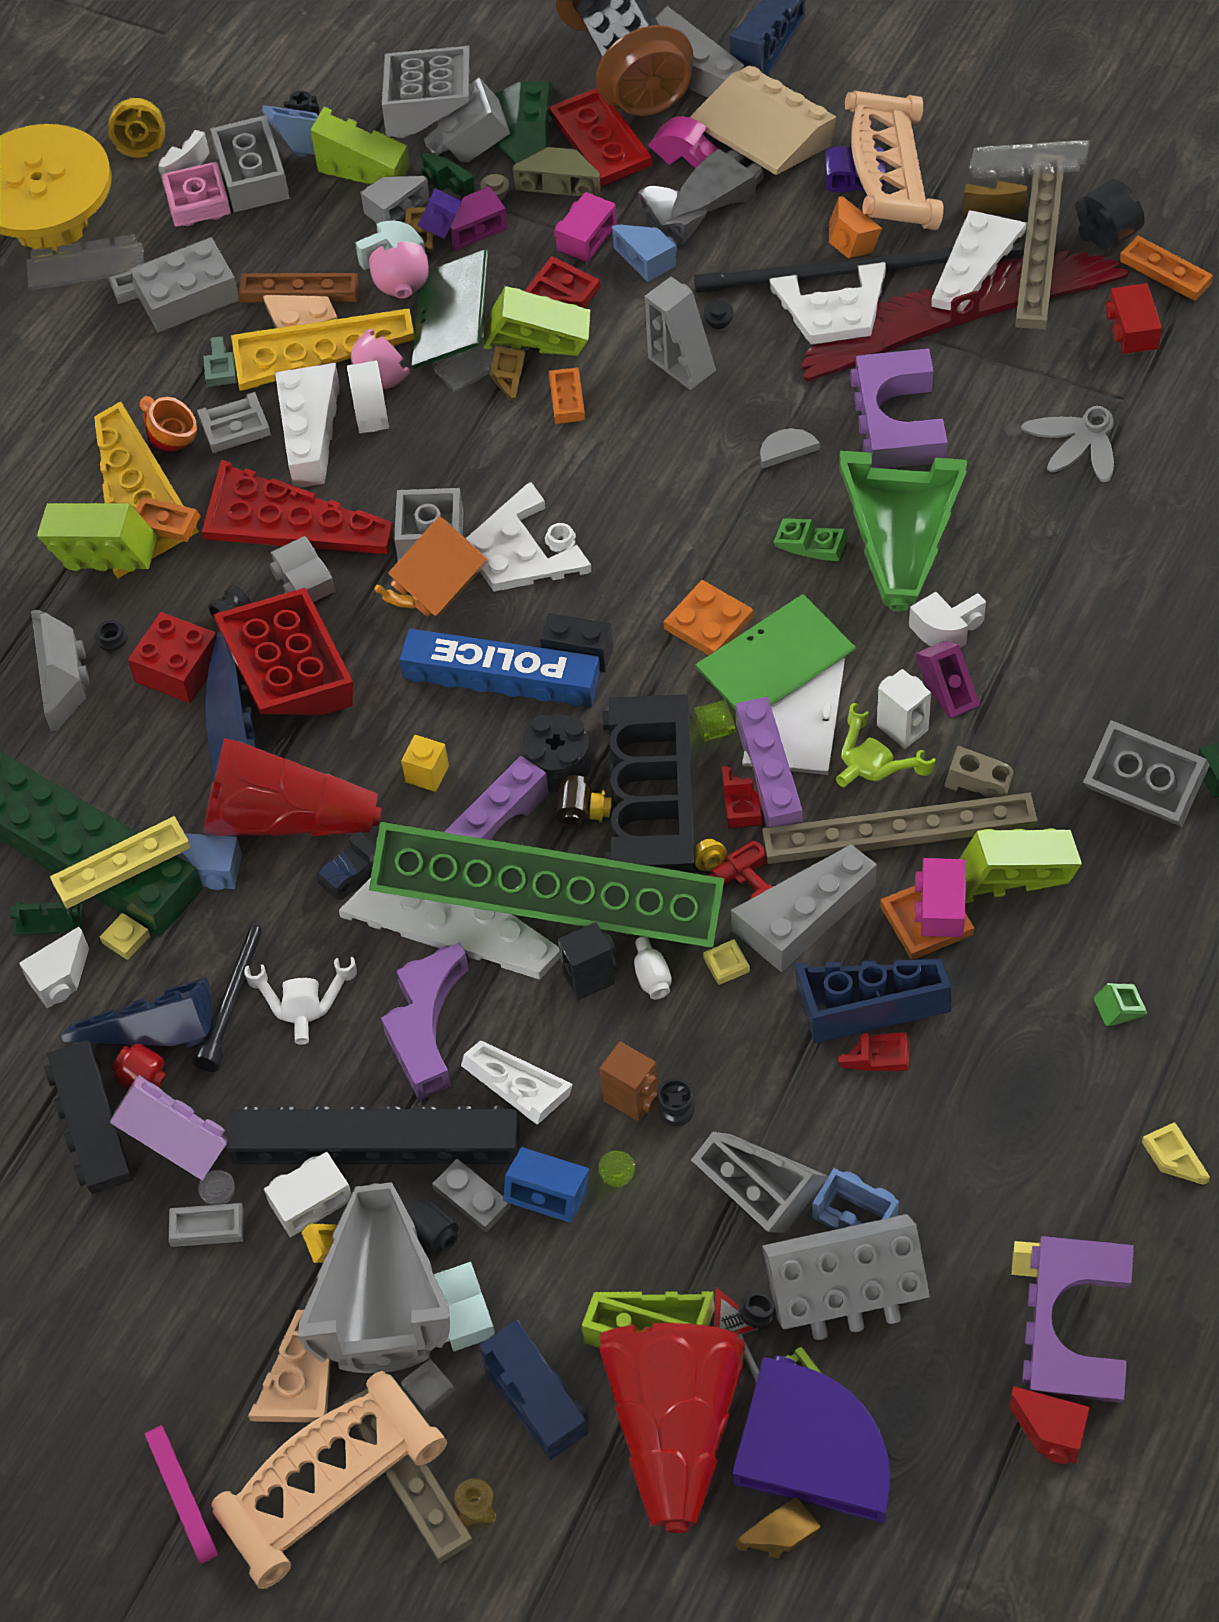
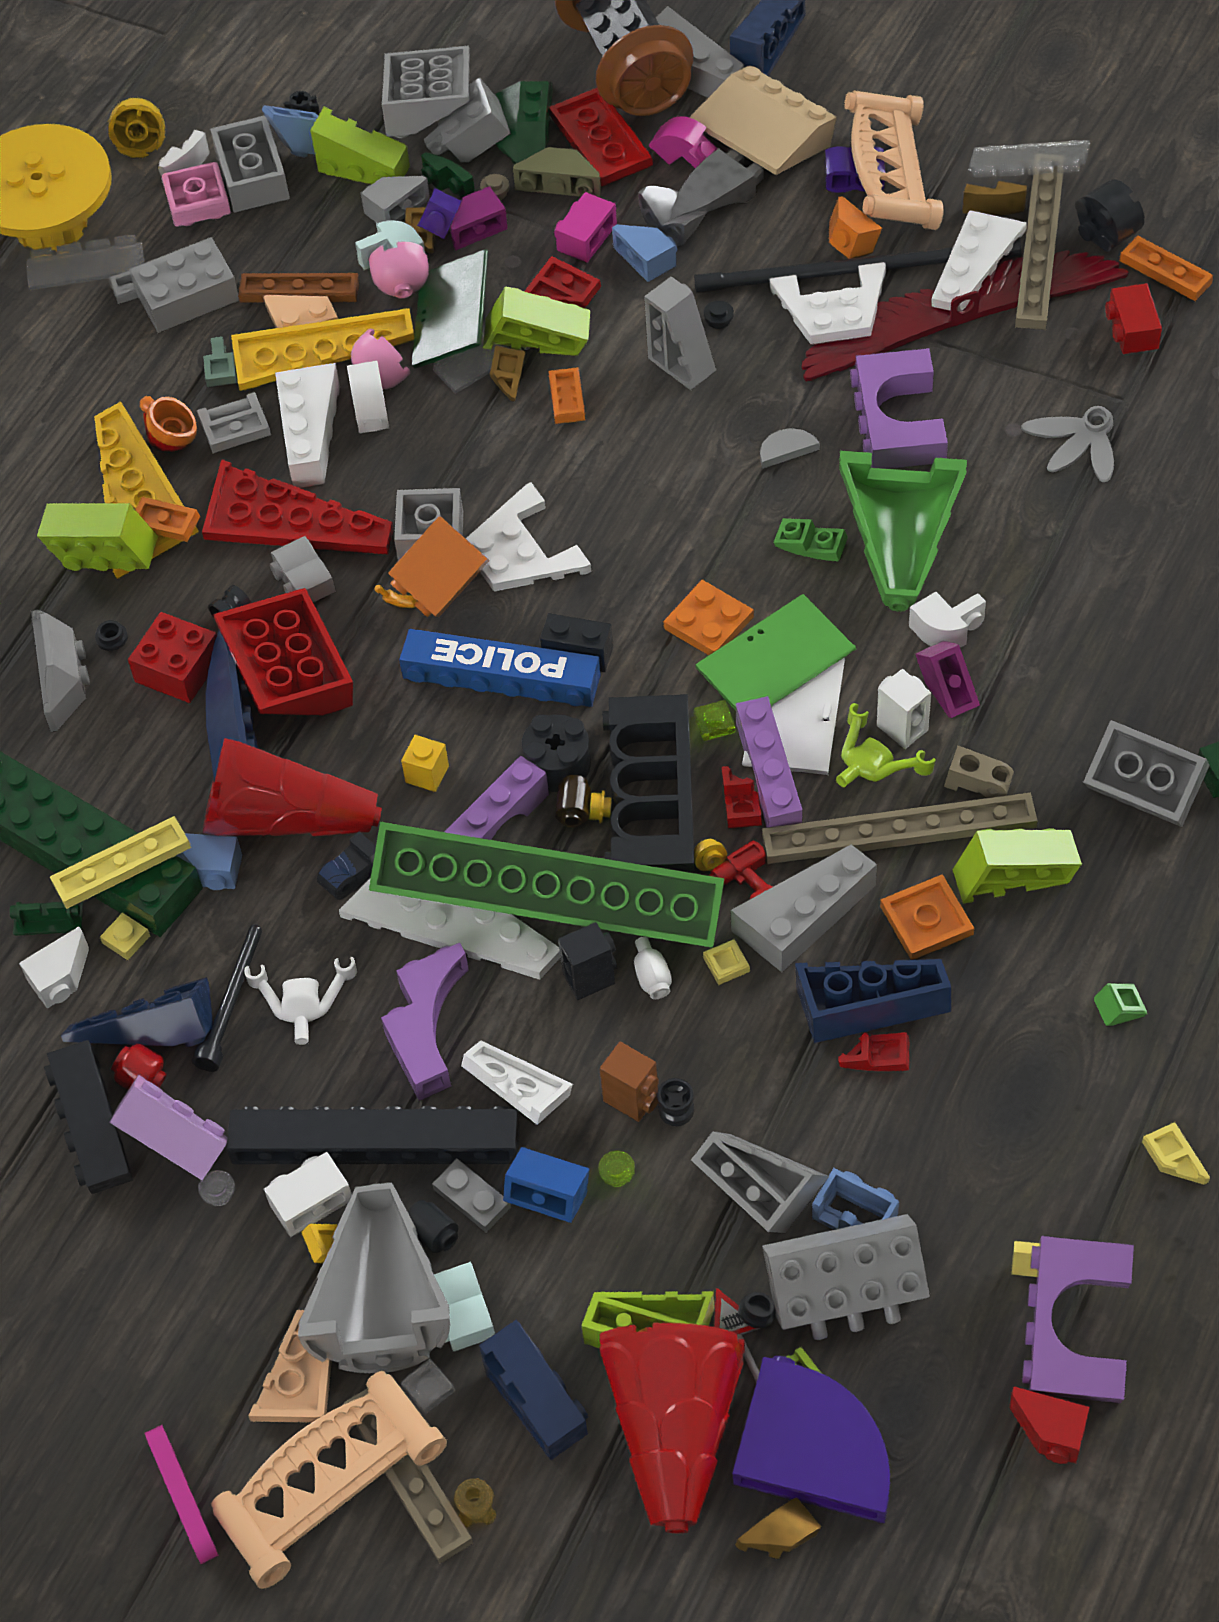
(206, 1224): light grey tile -> none
(560, 537): white plate -> none
(942, 897): dark pink brick -> none

